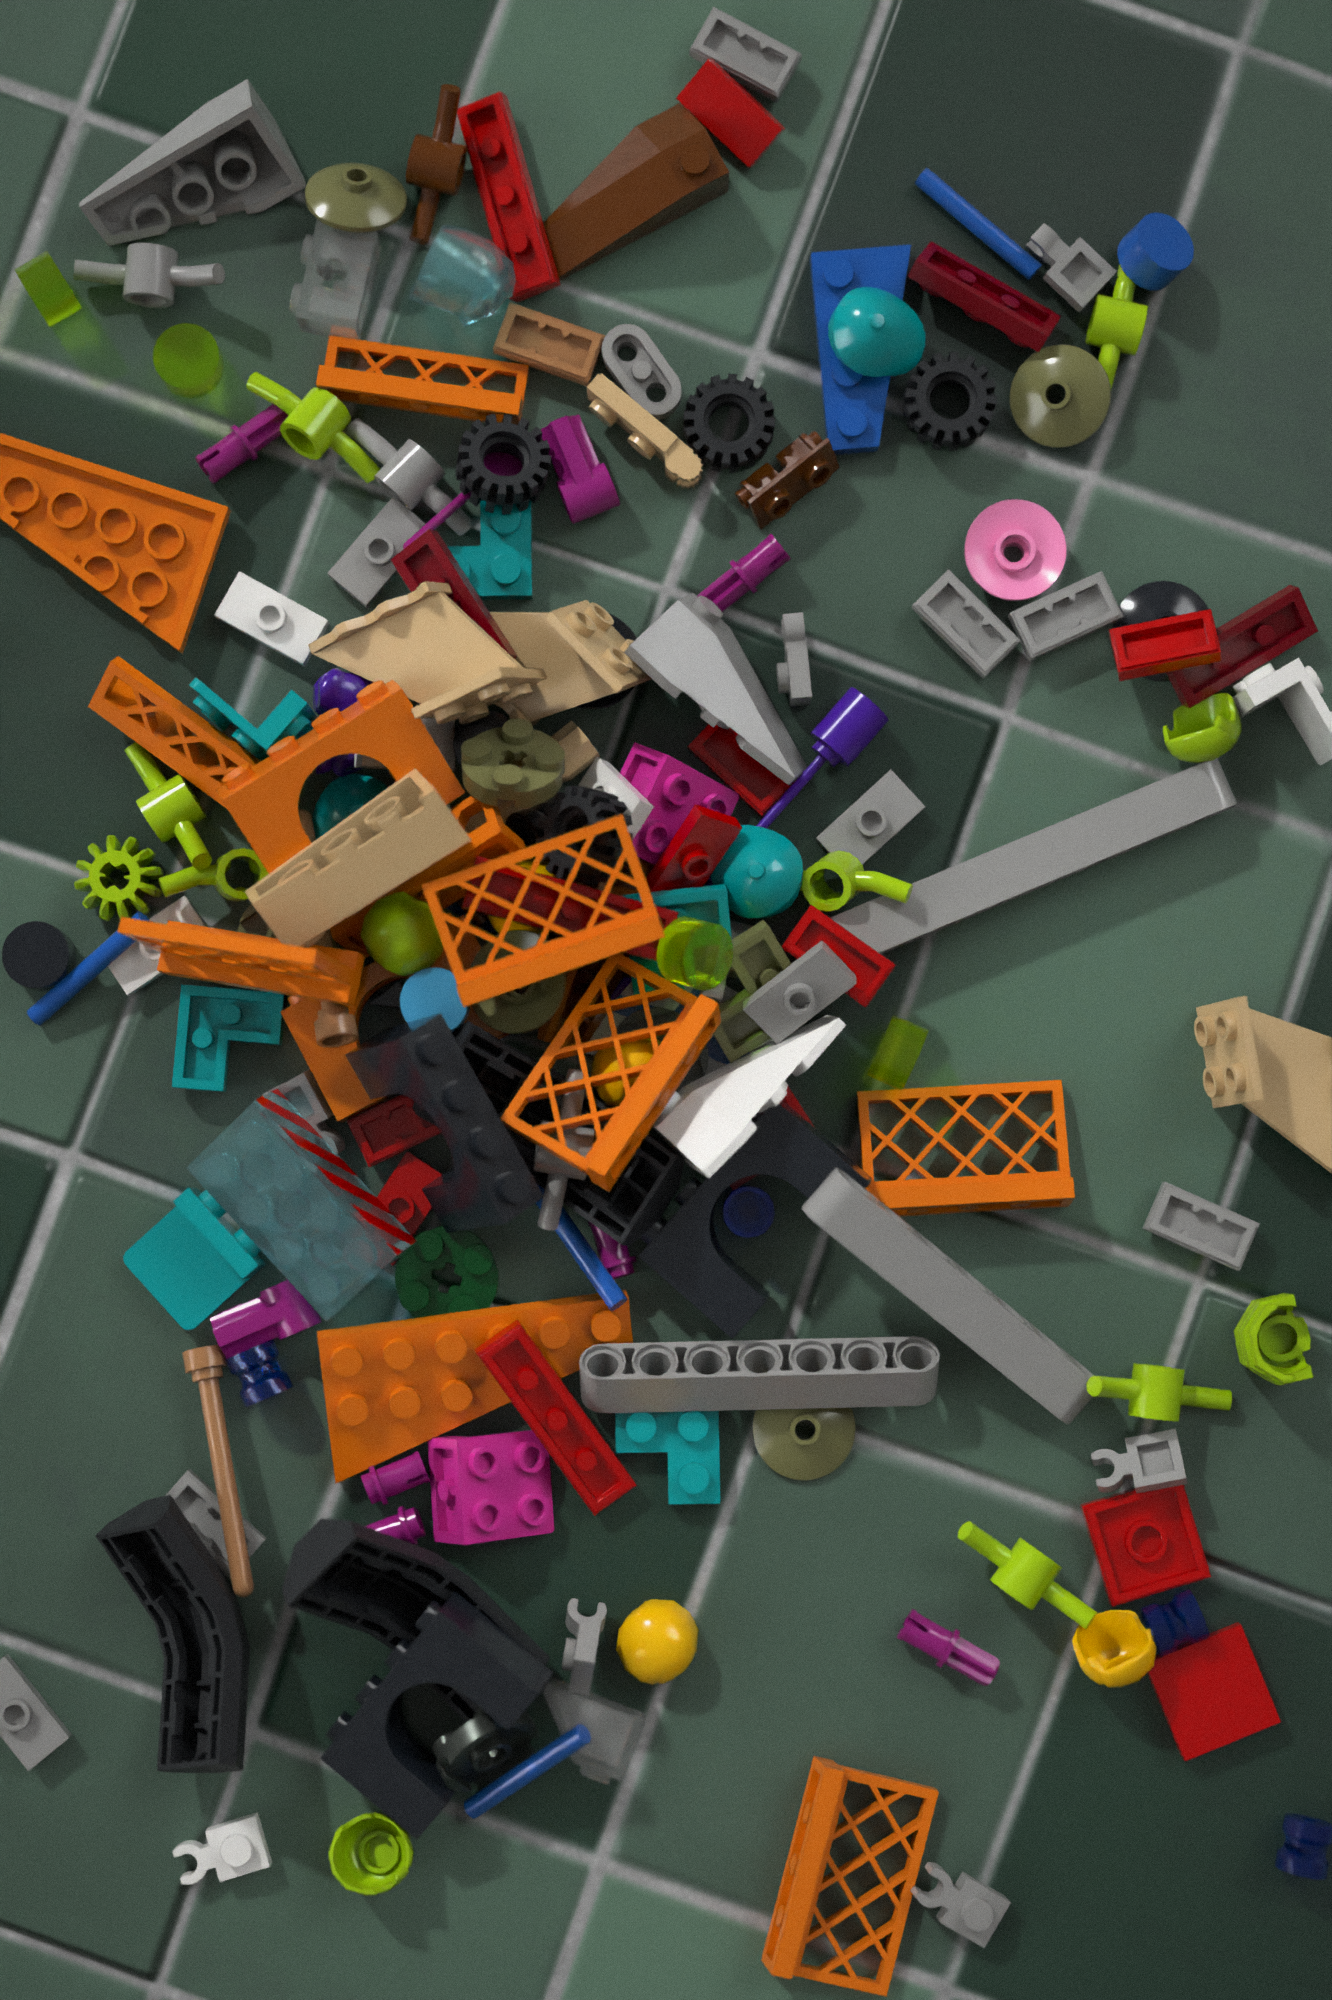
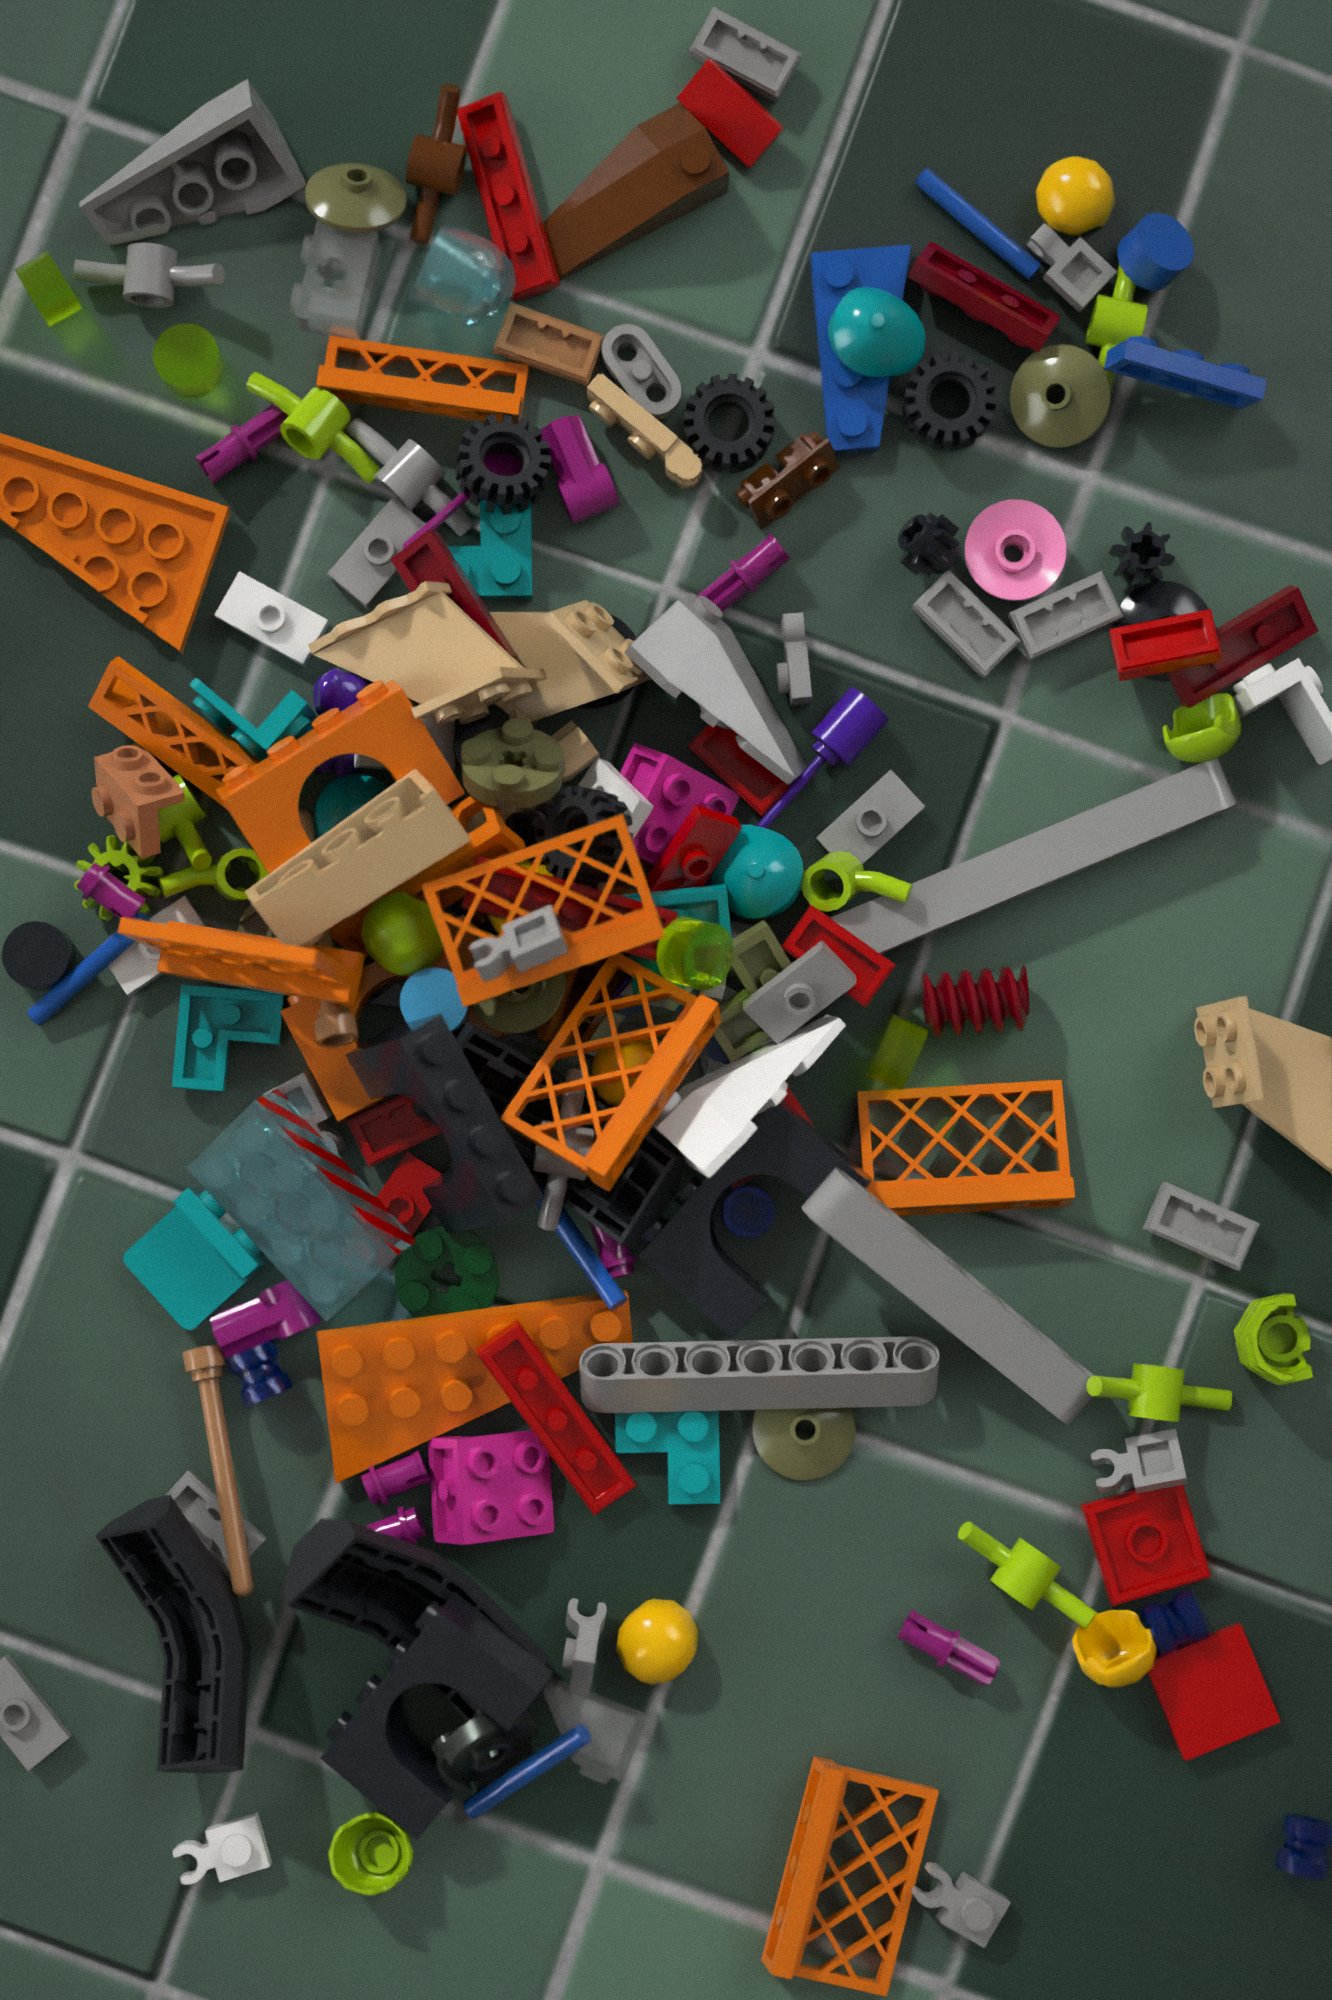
(110, 892): none -> magenta pin
(130, 792): none -> nougat bracket
(525, 942): none -> light grey plate
(929, 544): none -> black gear
(975, 1001): none -> dark red piece
(1075, 196): none -> yellow hair
(1154, 550): none -> black gear
(1185, 372): none -> blue plate

